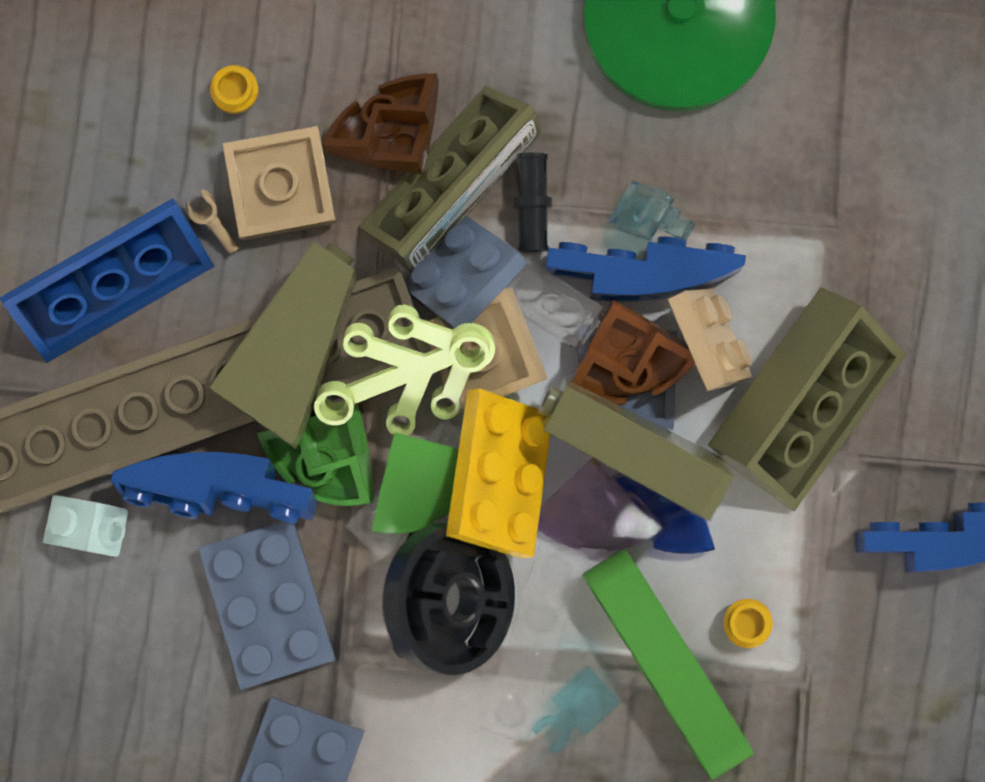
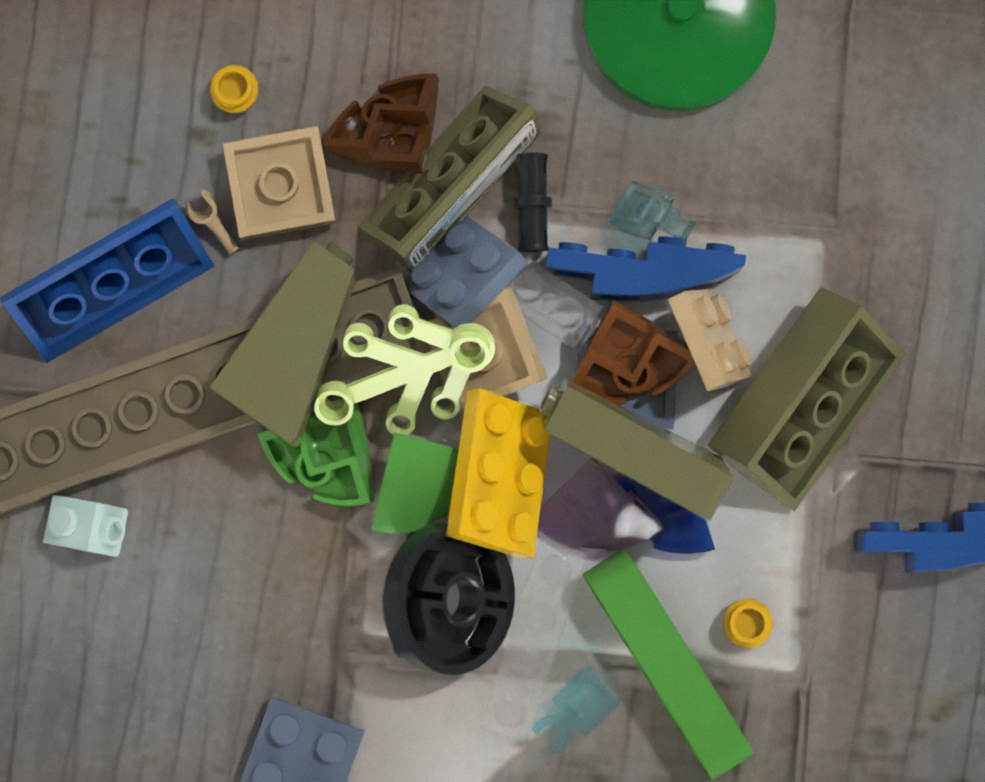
(198, 479): blue slope -> none
(267, 604): sand blue plate -> none

